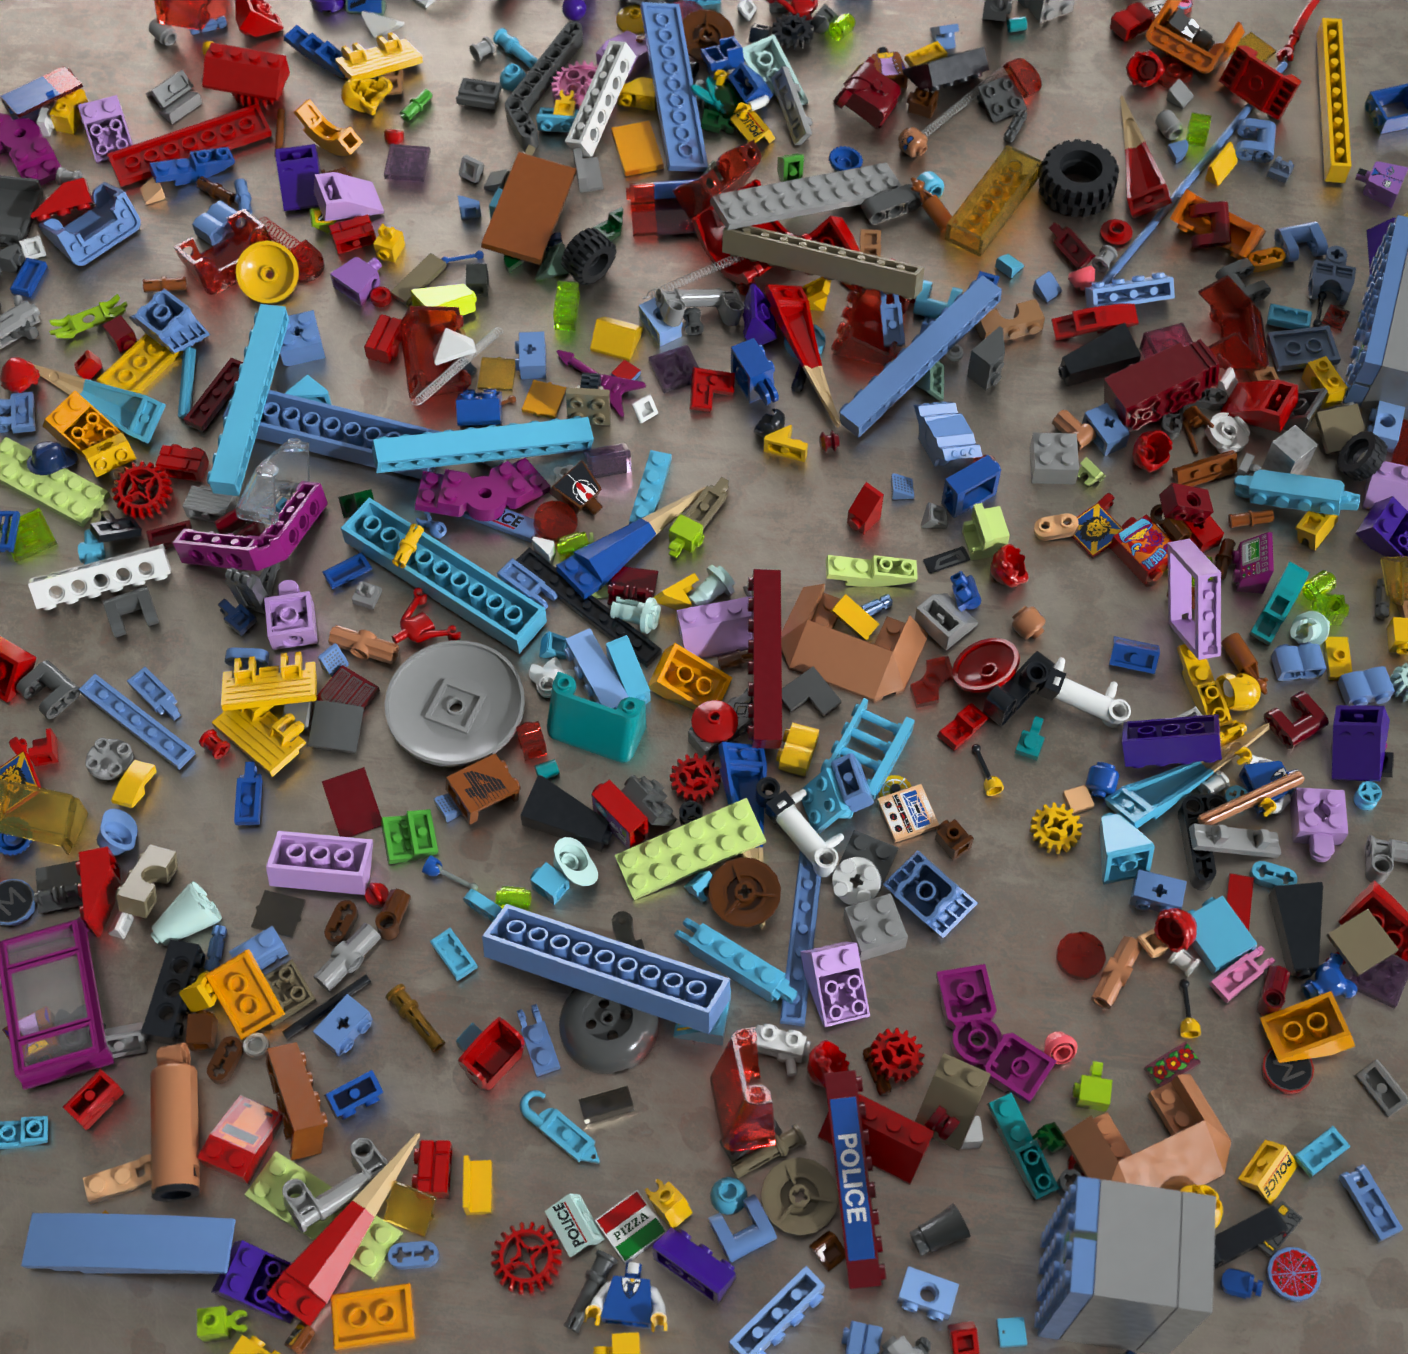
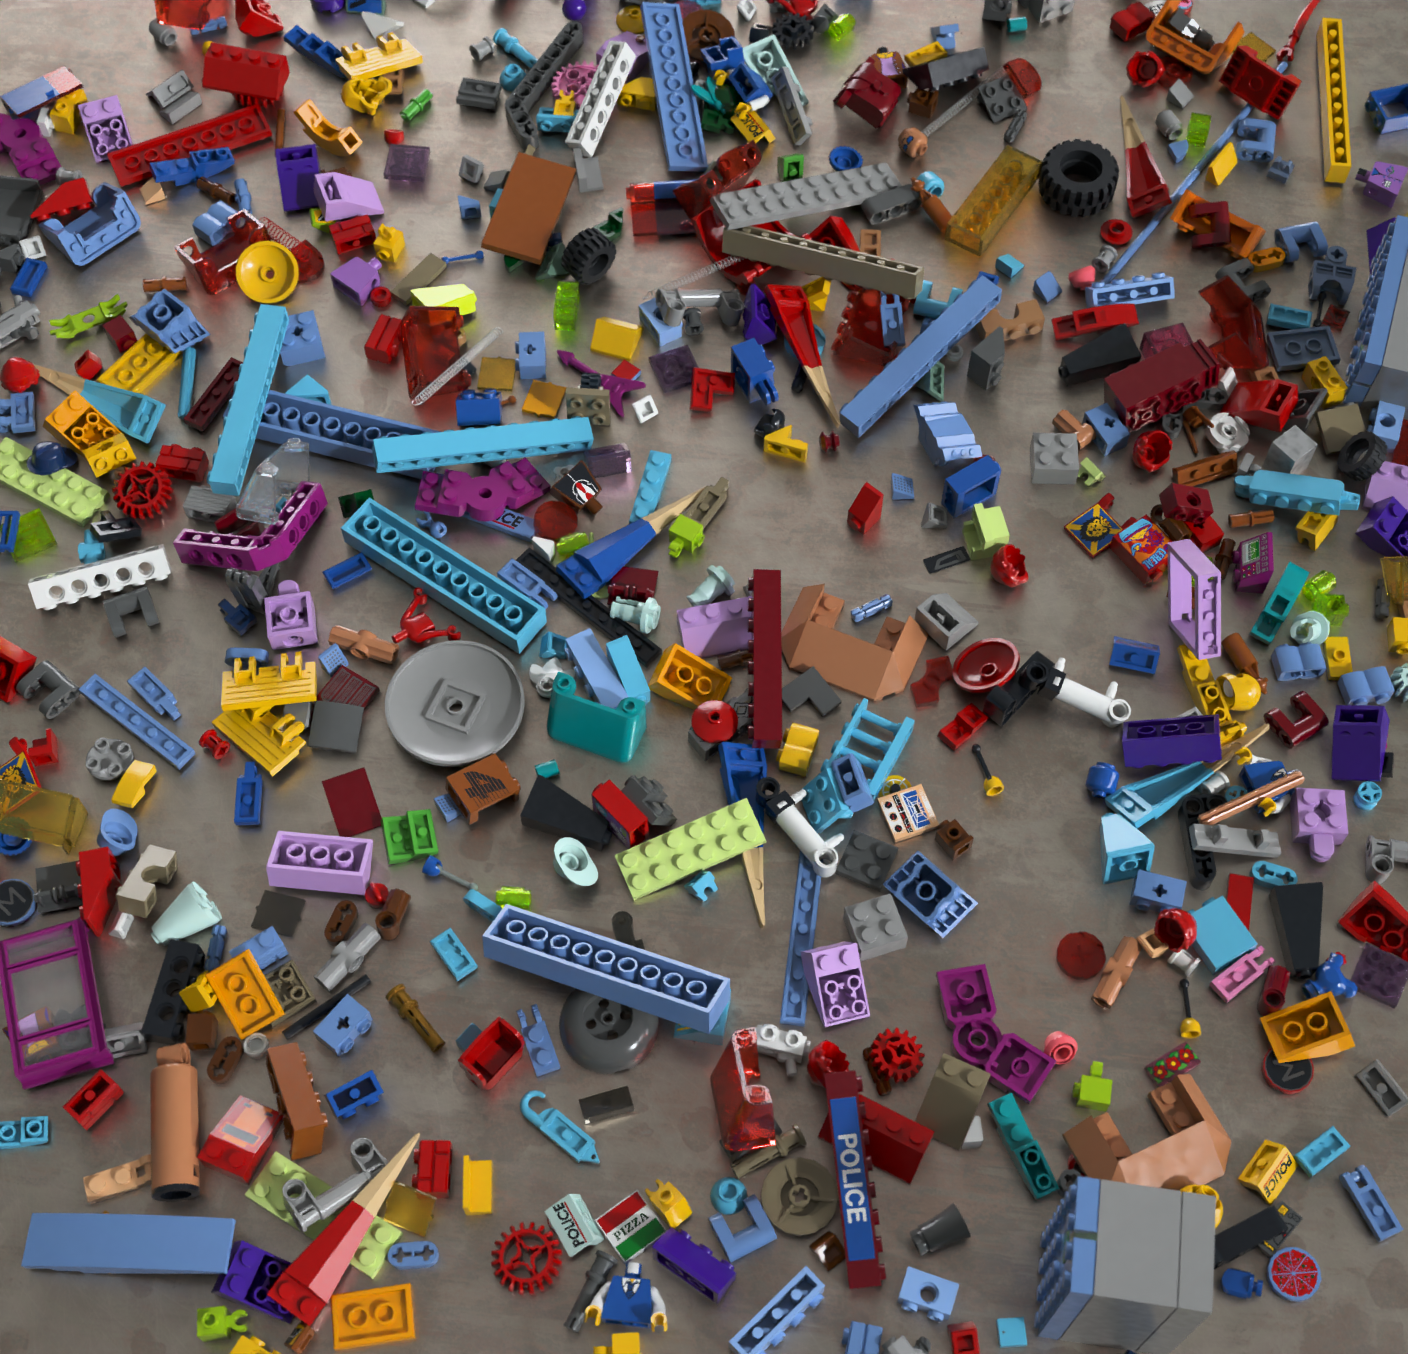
(166, 534): dark red tile -> none
(366, 595): light grey tile -> none
(408, 545): yellow pin -> none
(452, 346): white slope -> none
(477, 279): pearl dark grey brick -> none
(531, 740): clear red brick -> none
(549, 883): medium azure brick -> none
(637, 148): light orange tile -> none
(675, 595): yellow slope -> none
(690, 809): black wheel -> none
(695, 769): red gear -> none
(736, 962): medium azure hinge -> none
(759, 882): reddish brown piece -> none
(854, 617): yellow panel -> none
(868, 874): white plate -> none
(871, 573): yellowish green slope -> none
(937, 1119): dark red wheel -> none
(965, 591): blue hips -> none
(1028, 622): nougat head -> none
(1031, 742): teal plate -> none
(1050, 1137): dark green plate -> none
(1057, 528): light nougat plate -> none
(1059, 819): yellow gear -> none
(1072, 246): dark red hinge -> none
(1078, 799): light nougat tile -> none
(1362, 942): dark tan tile -> none

